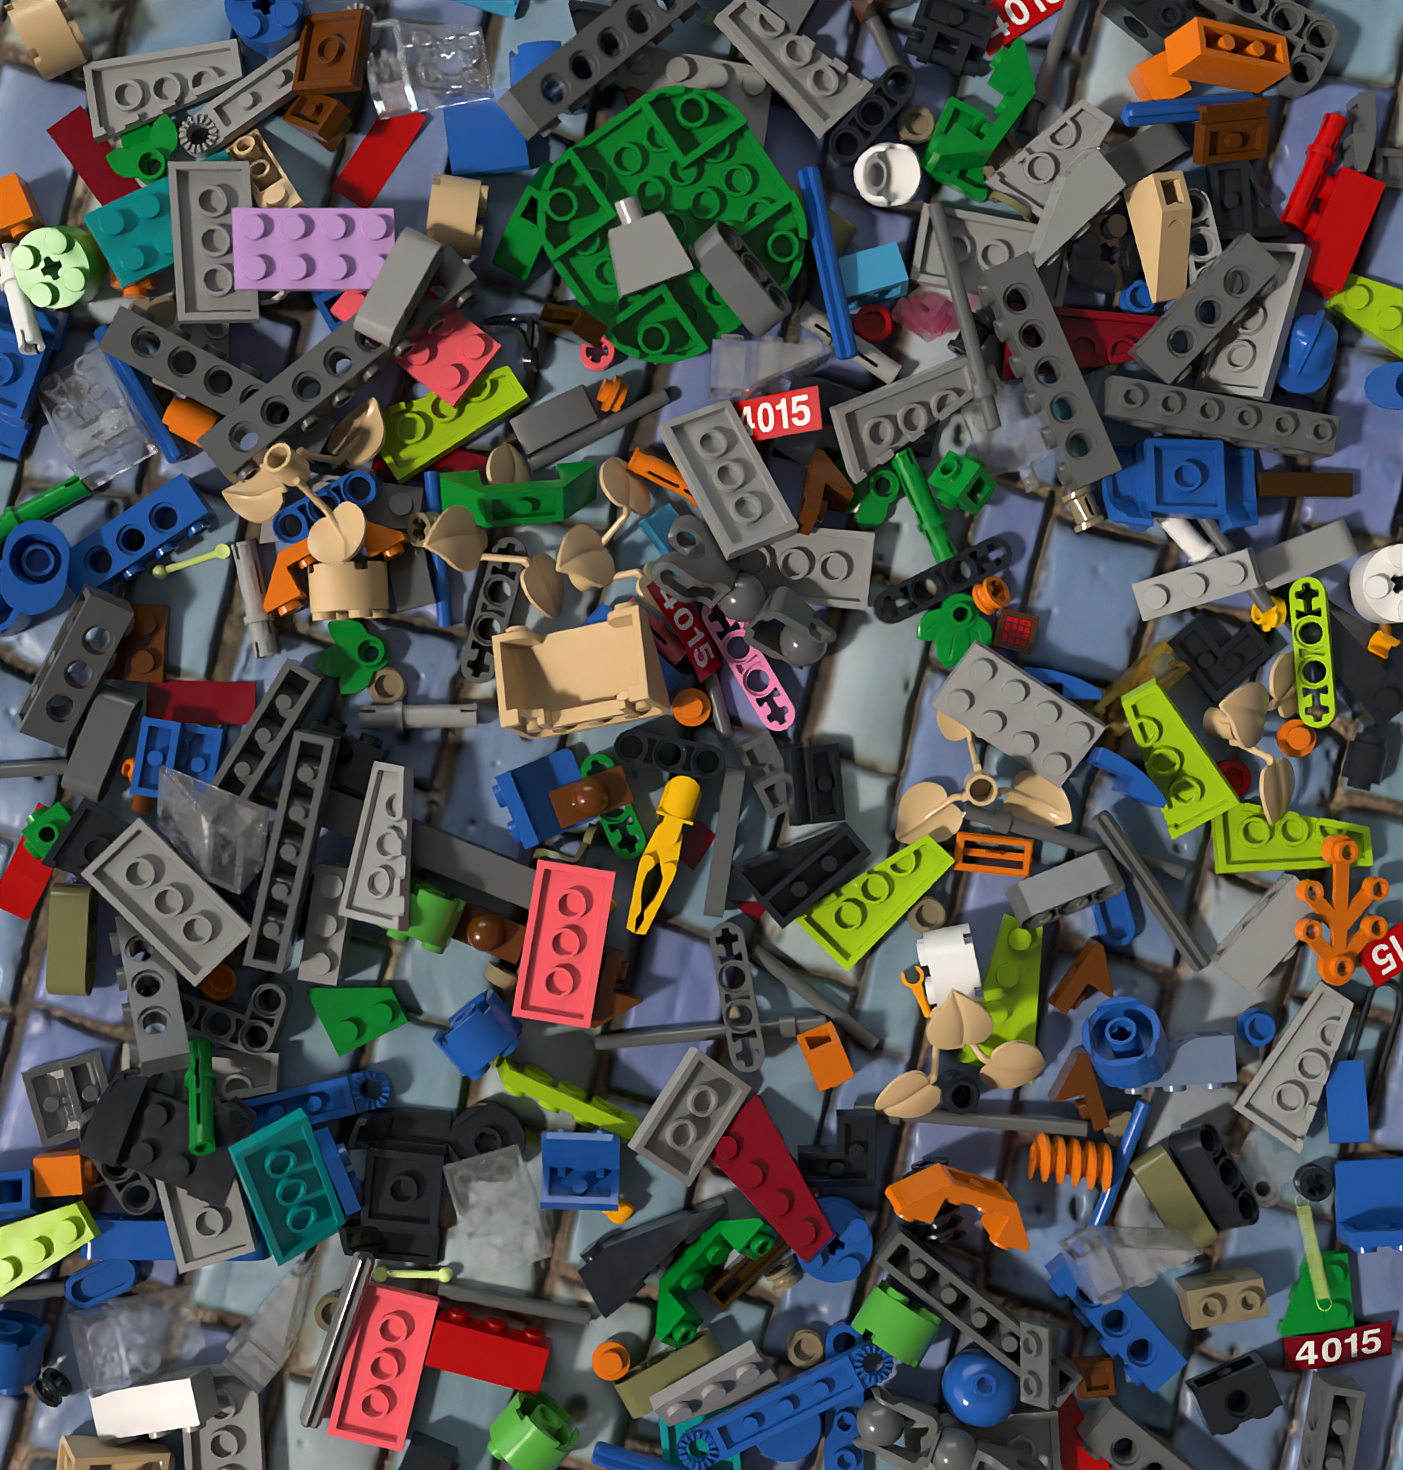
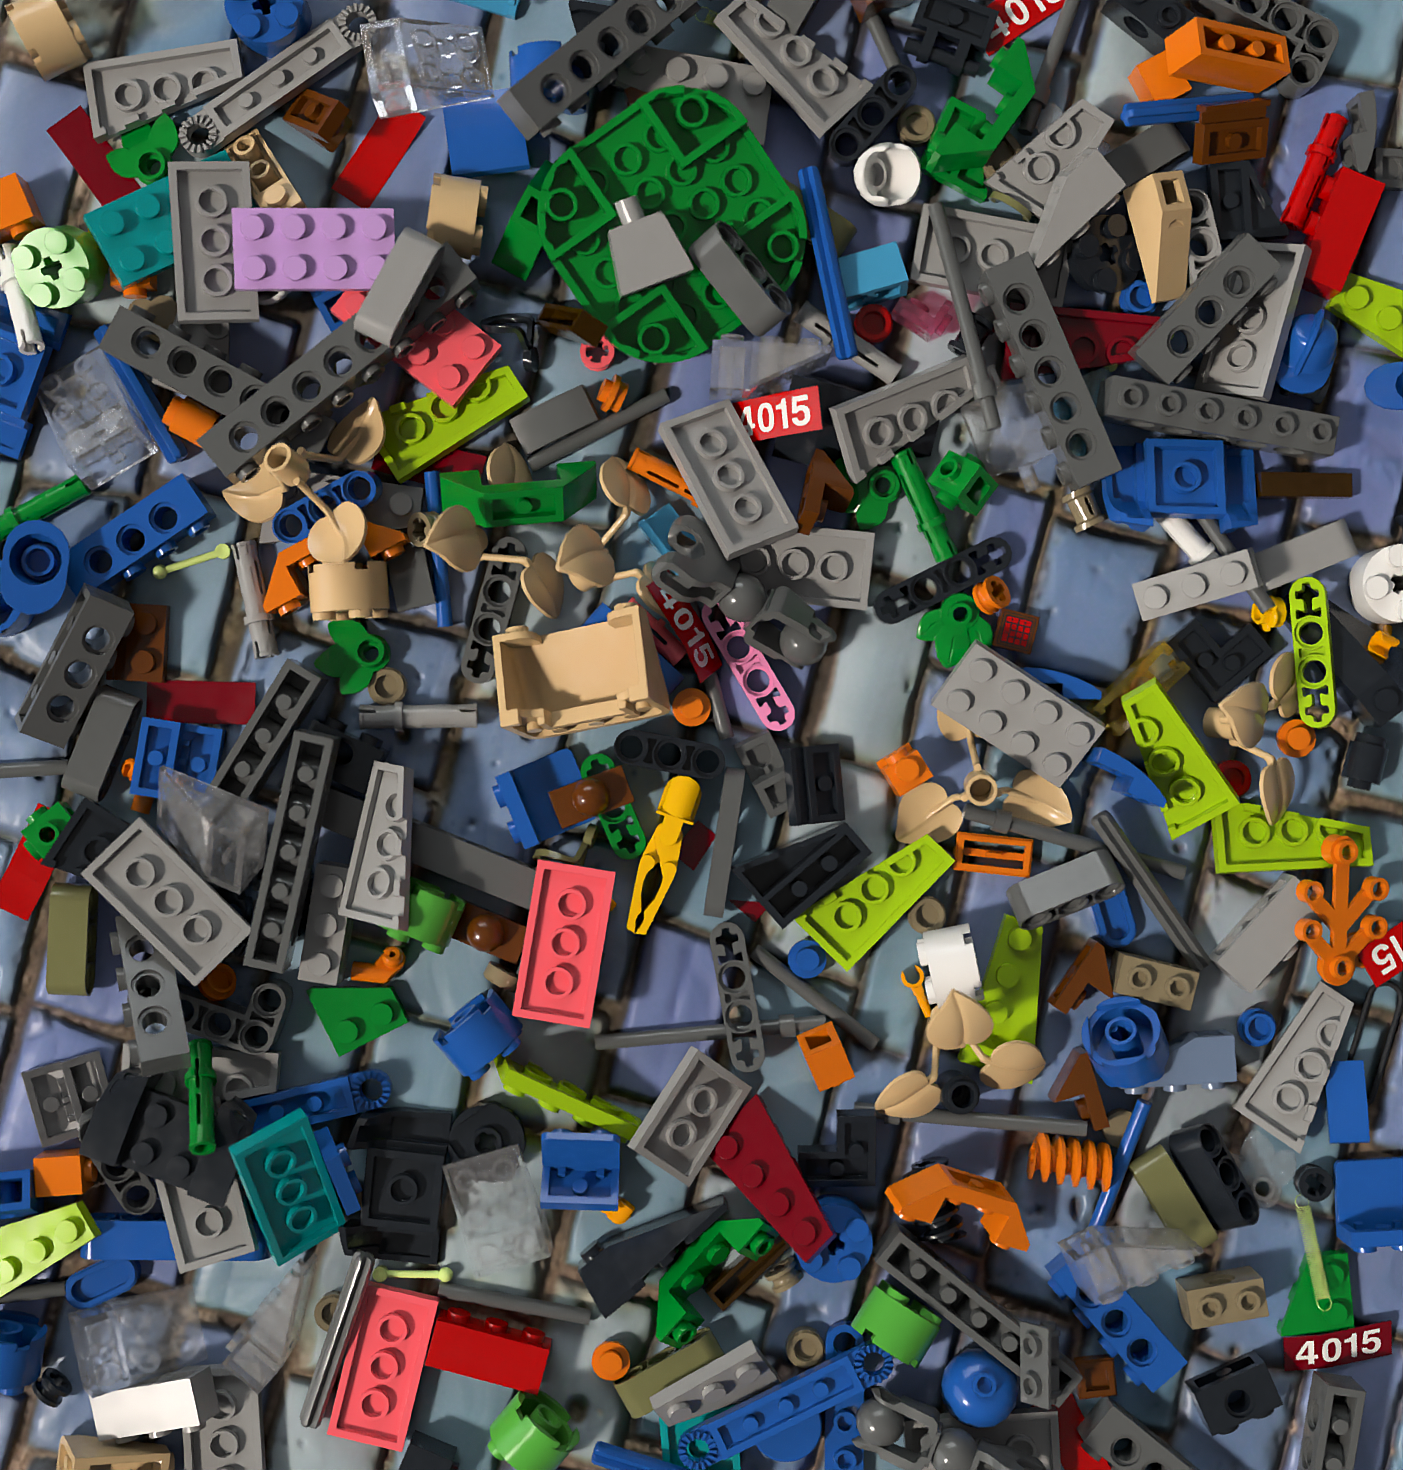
(332, 52): reddish brown plate -> none
(382, 969): none -> orange arm
(610, 1000): reddish brown slope -> none
(807, 958): none -> blue plate
(904, 769): none -> orange brick
(1153, 980): none -> dark tan brick

